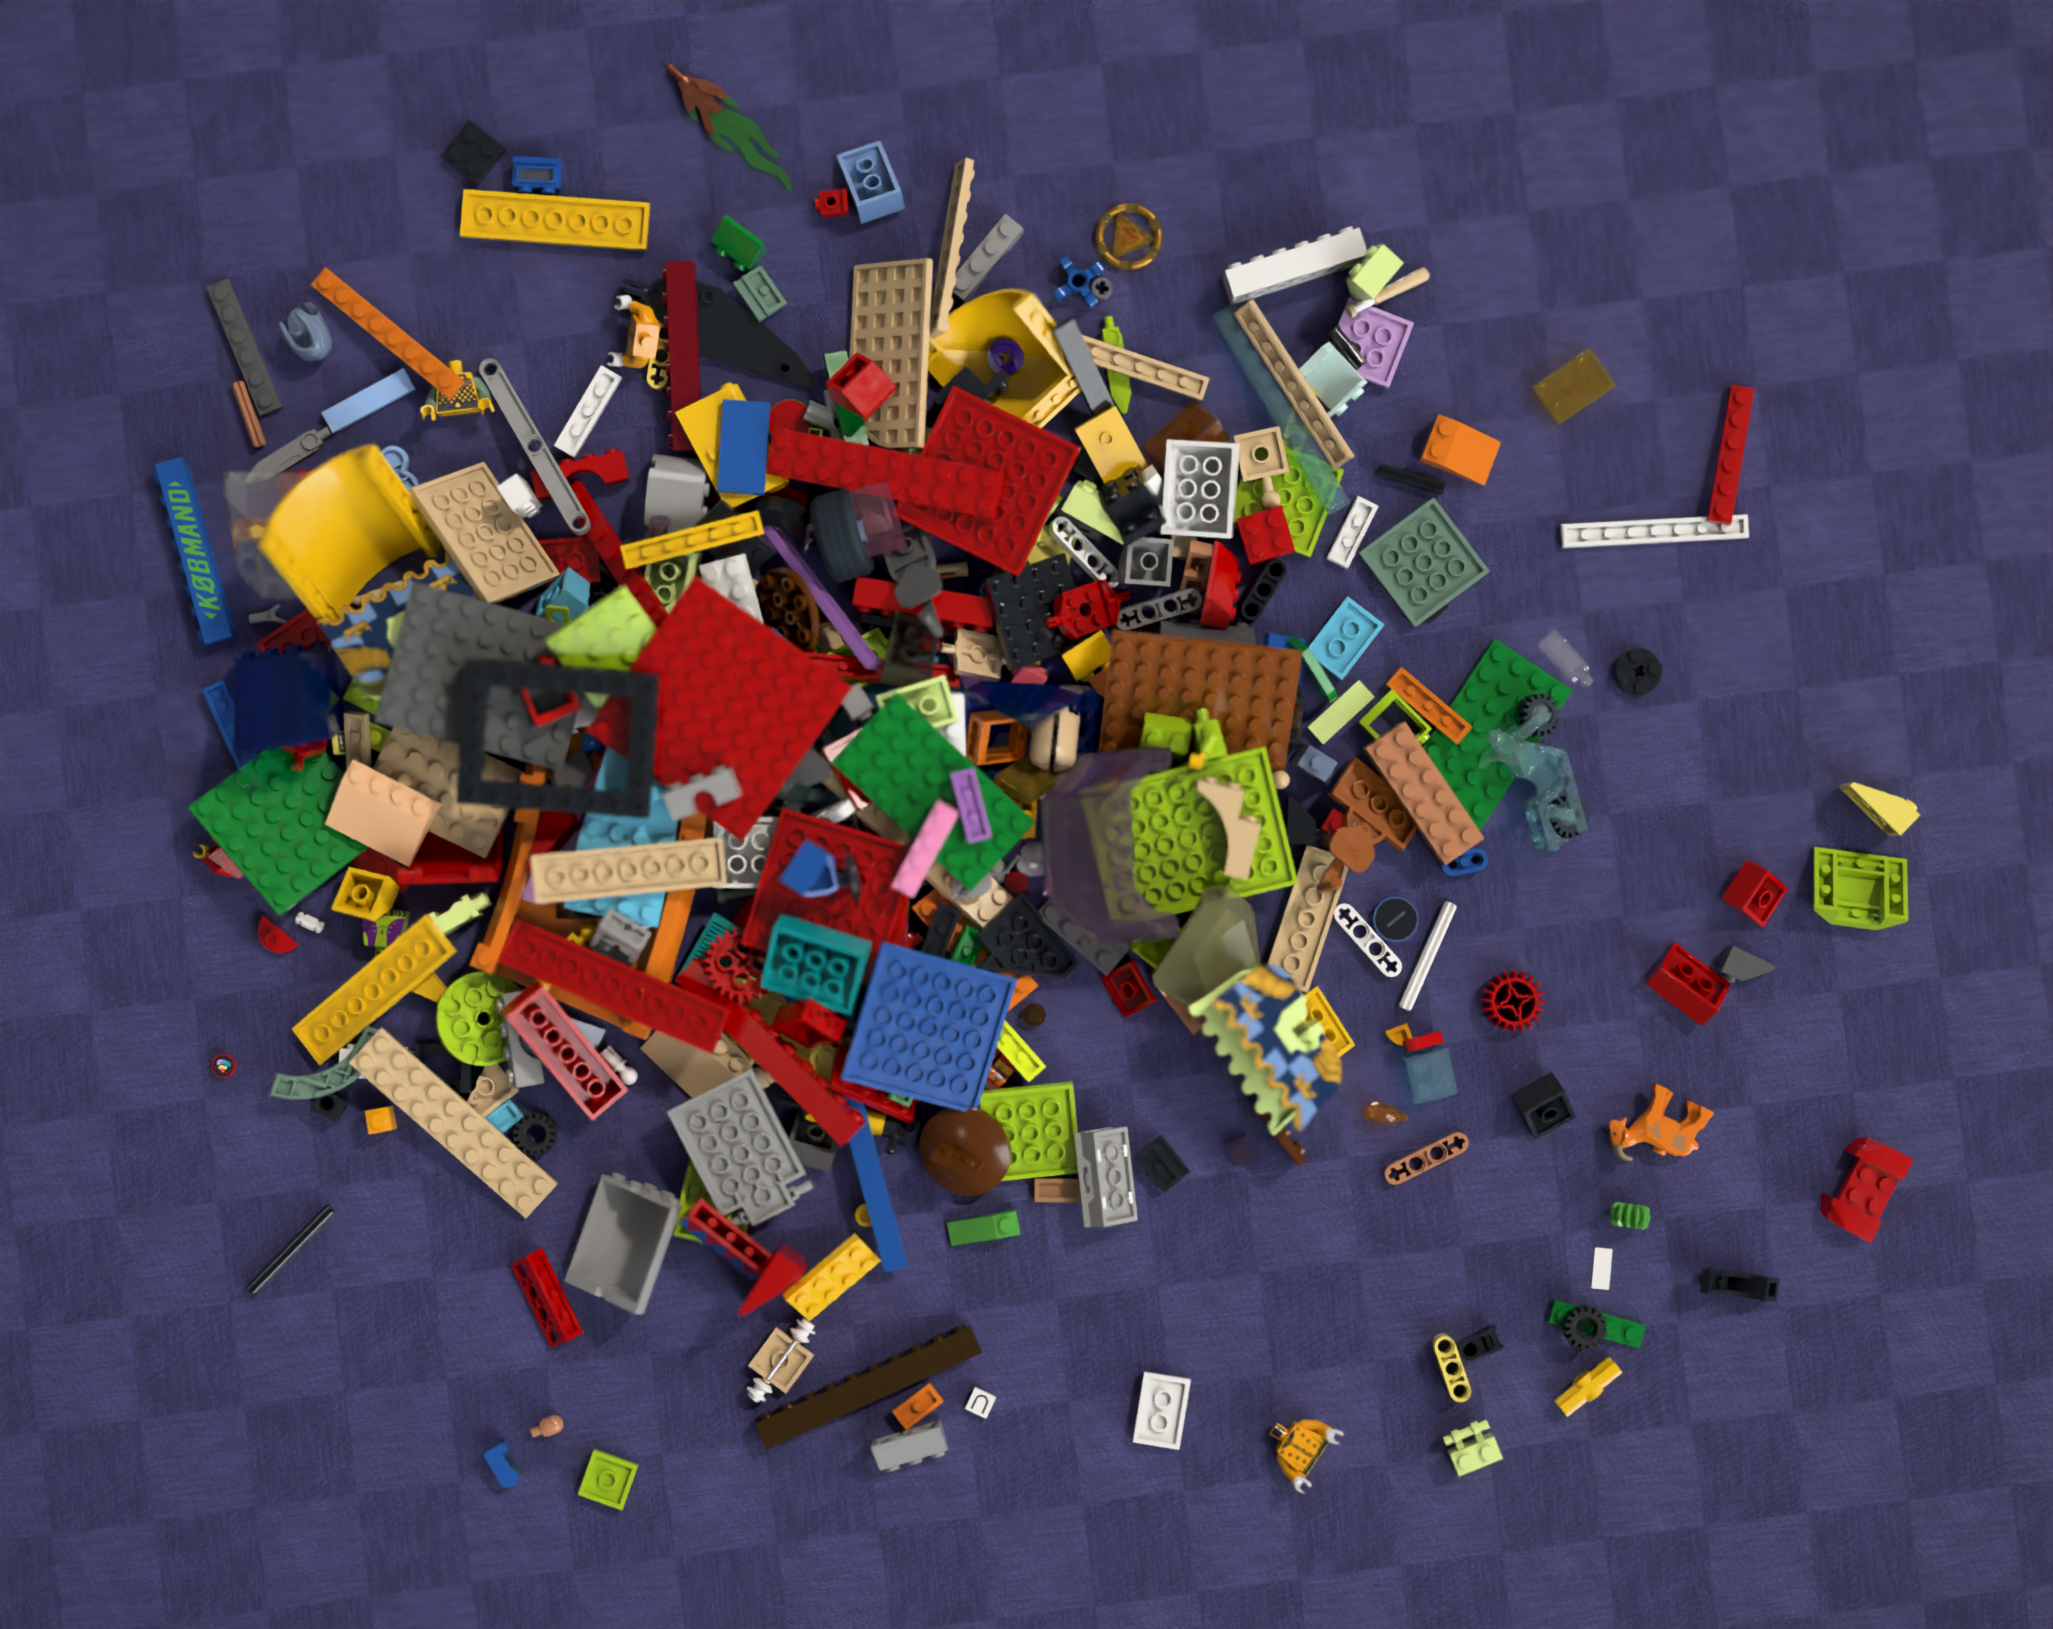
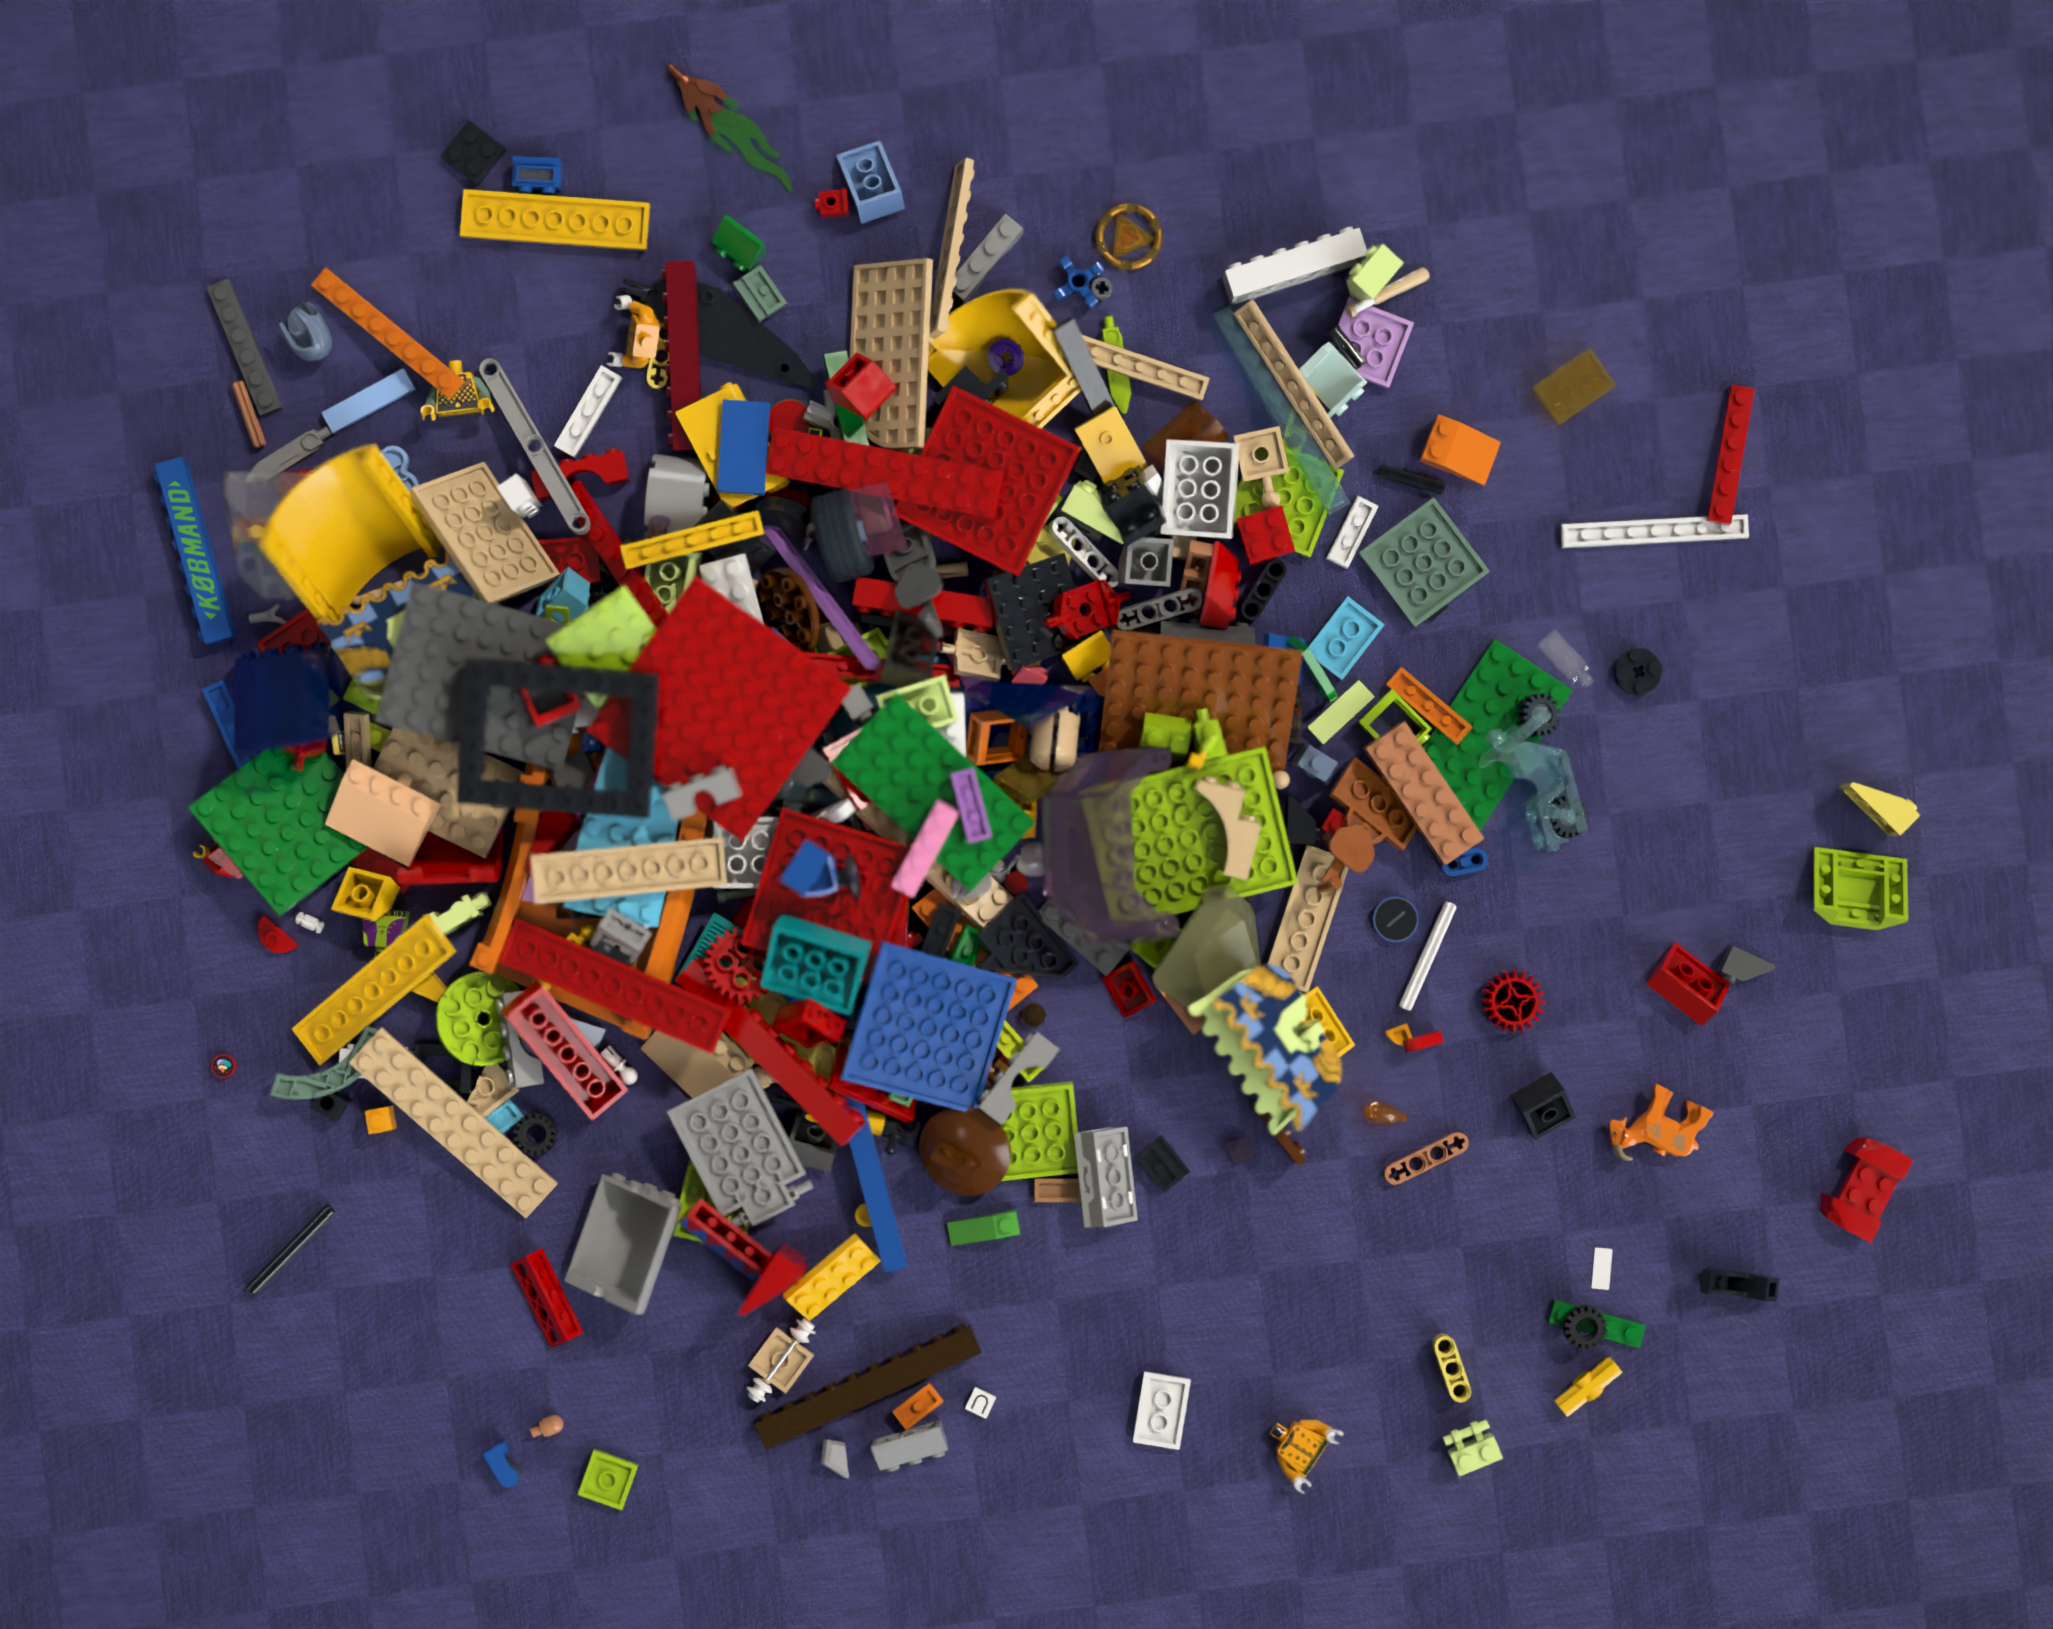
(835, 1457): none -> light grey piece
(999, 1101): none -> light grey arch
(1370, 937): white beam -> none
(1430, 1075): clear light blue slope -> none
(1481, 1343): black piece -> none
(1629, 1215): bright green gear -> none
(1754, 893): red slope -> none

